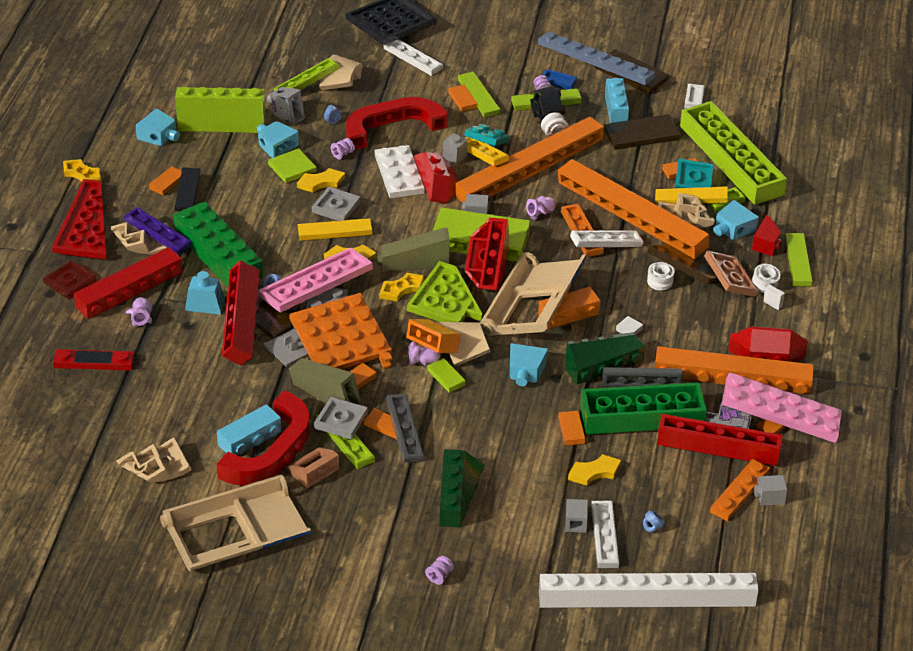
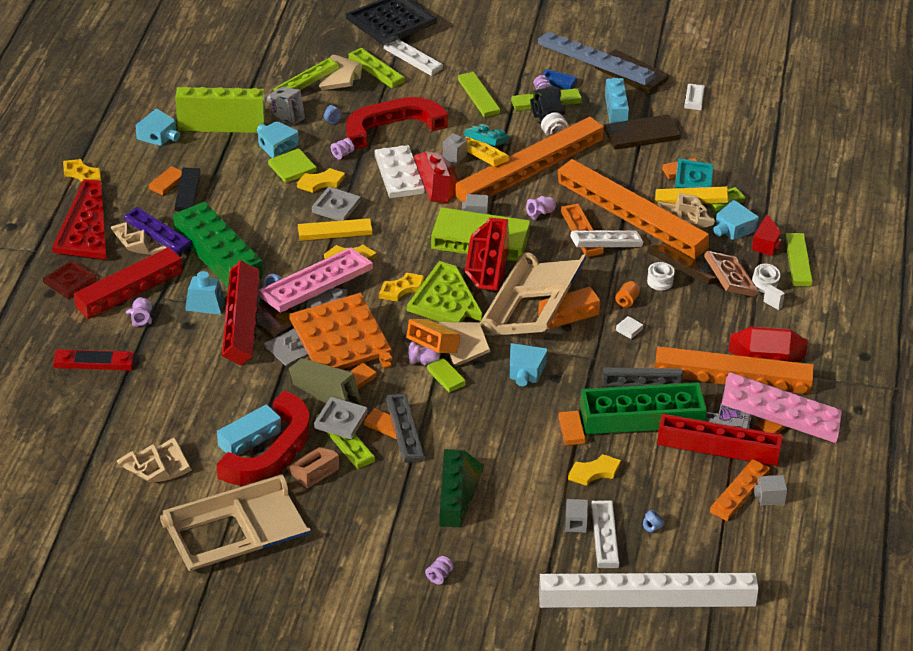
(377, 68): none -> lime tile
(416, 252): olive slope -> none
(462, 98): orange tile -> none
(587, 358): dark green wedge -> none
(627, 294): none -> orange brick
(733, 152): lime brick -> none

